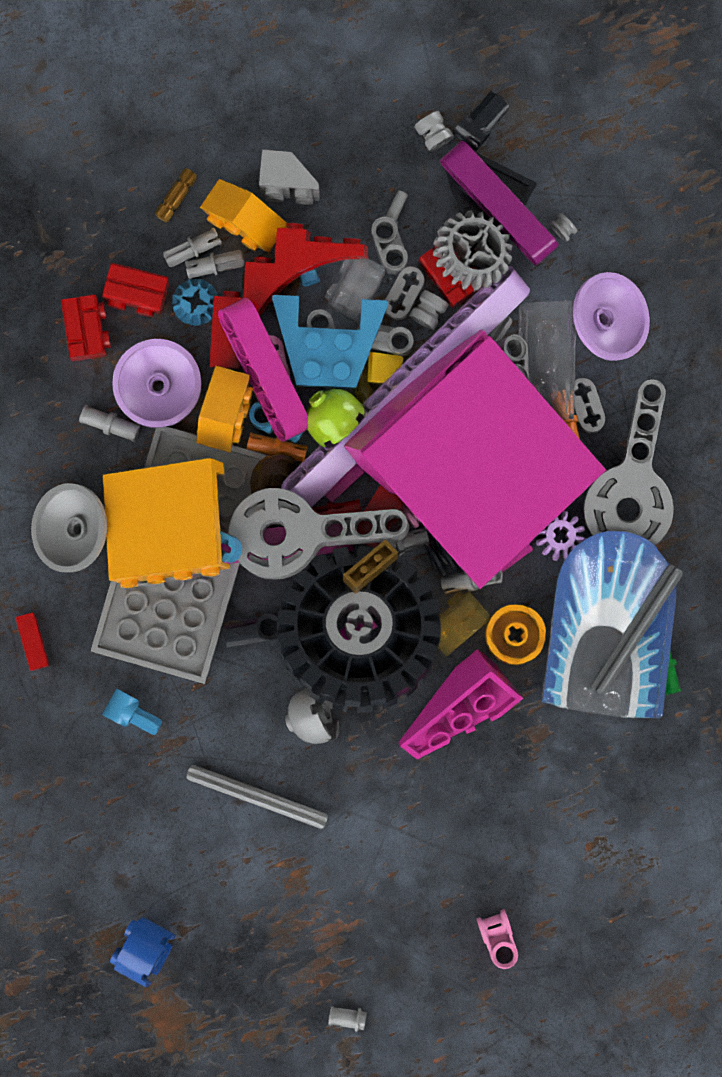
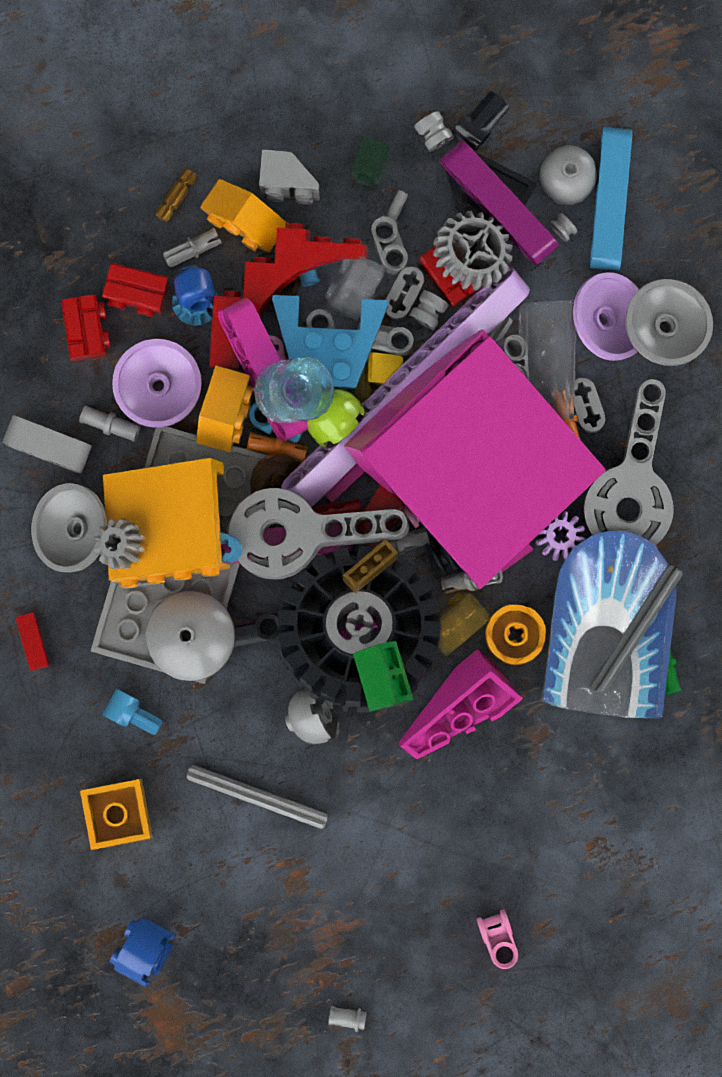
(46, 444): none -> light grey beam
(116, 814): none -> light orange brick
(119, 544): none -> light grey gear
(194, 288): none -> blue head
(210, 639): none -> light grey dish
(214, 264): light grey axle -> none
(308, 387): none -> clear light blue wheel
(370, 161): none -> clear green brick
(382, 676): none -> green hinge
(568, 175): none -> light grey cylinder
(611, 198): none -> dark azure beam
(679, 309): none -> light grey dish

